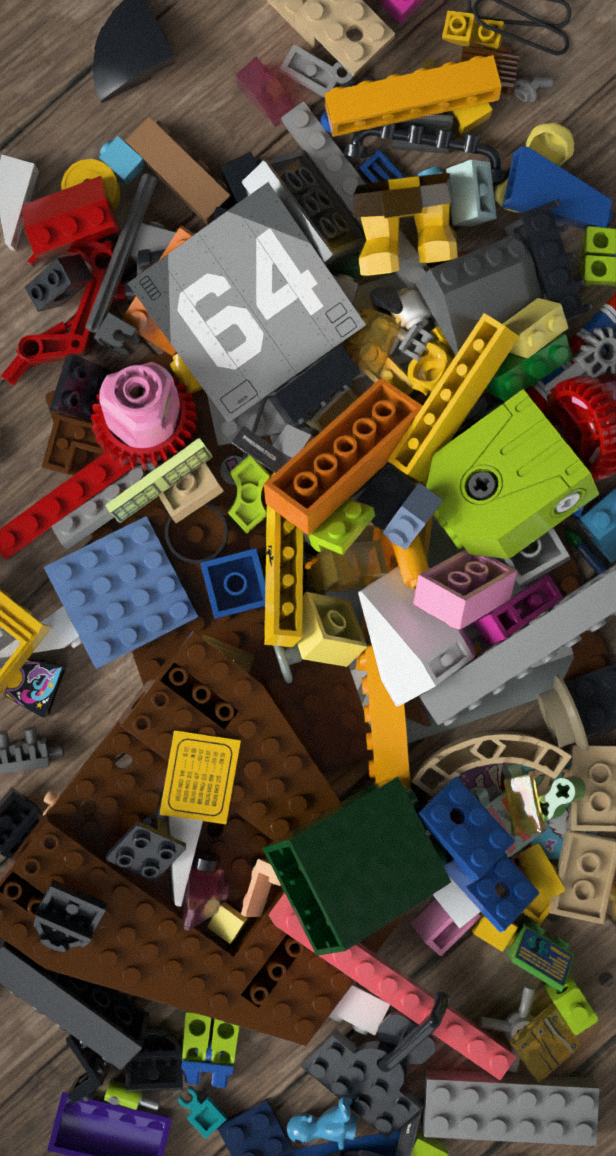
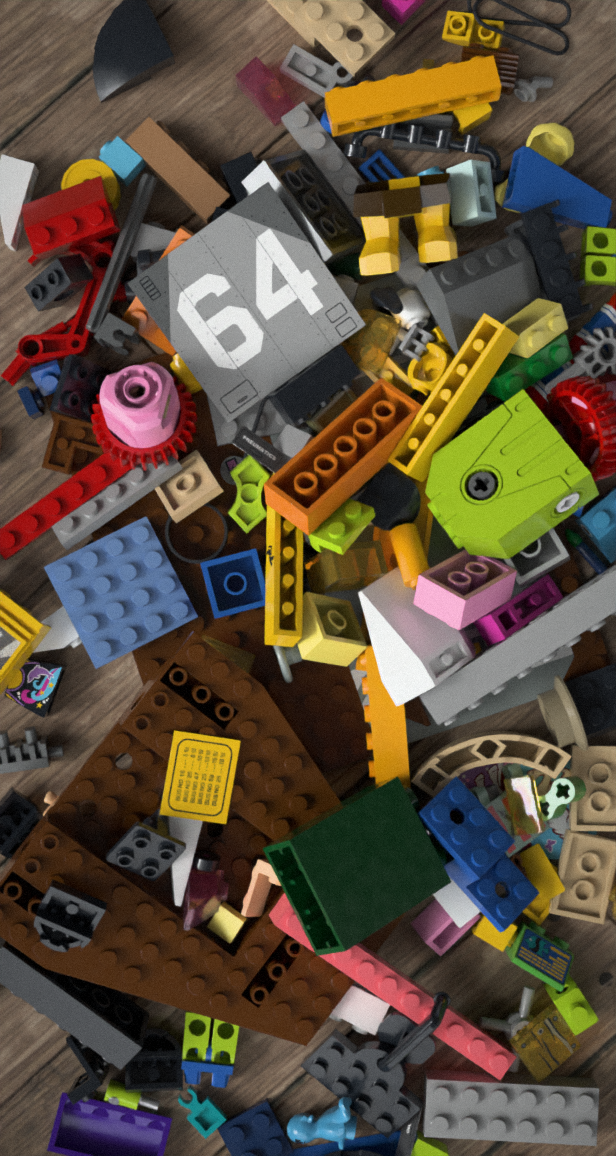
(32, 402): none -> dark blue plate
(46, 377): none -> blue plate
(159, 480): yellowish green tile -> none
(412, 516): sand blue brick -> none

